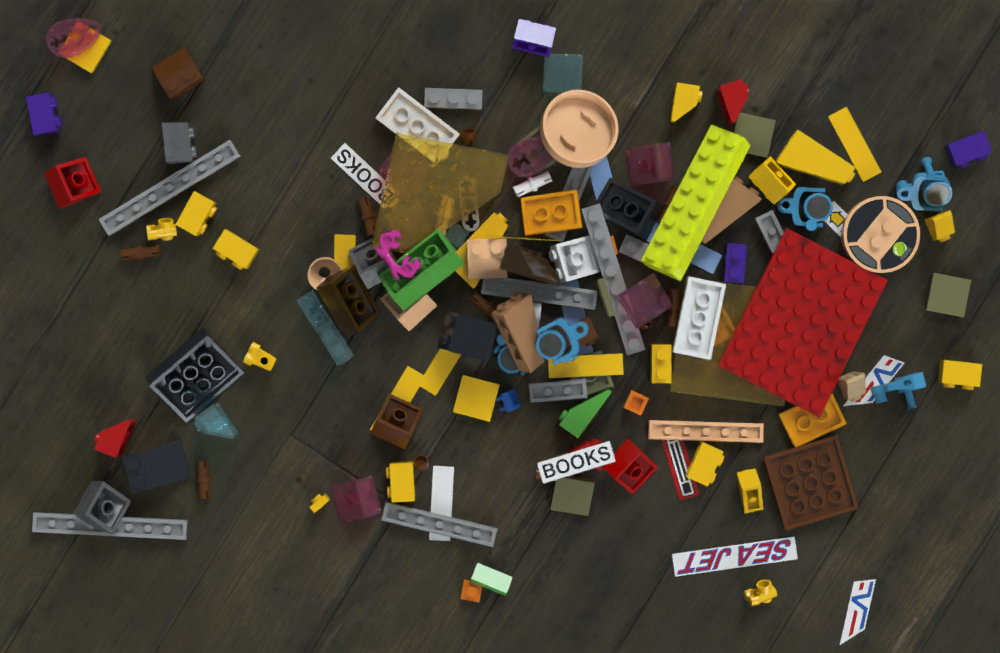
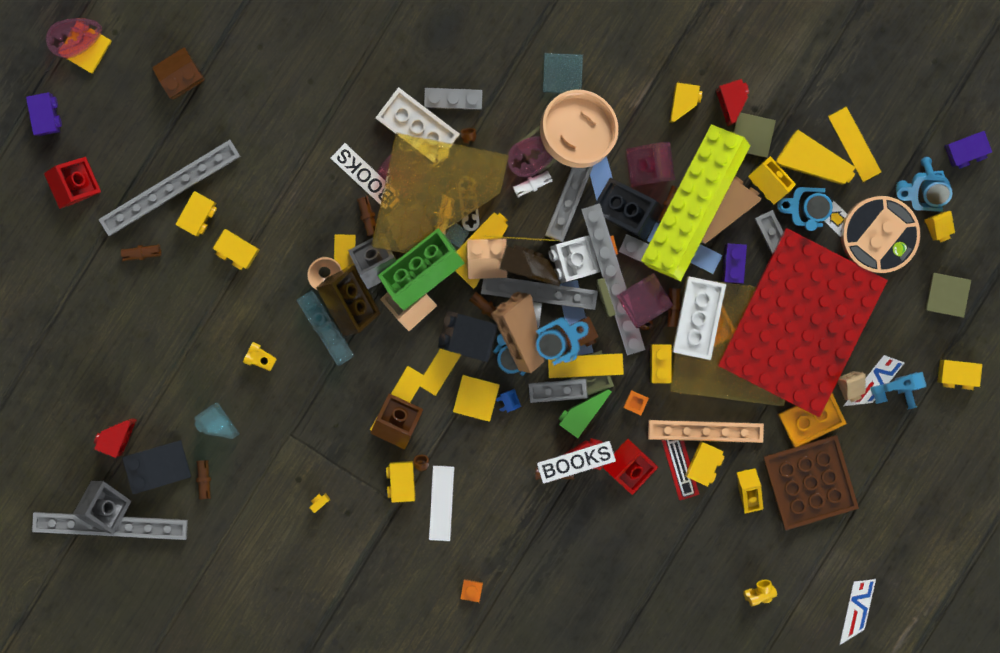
(165, 230): yellow plate -> none
(179, 143): flat silver slope -> none
(194, 374): black slope -> none
(356, 499): clear pink slope -> none
(388, 241): dark pink helmet -> none
(439, 524): light grey tile -> none
(491, 579): tile -> none
(534, 37): brick -> none
(551, 212): light orange tile -> none
(573, 495): olive tile -> none
(734, 556): sticker -> none

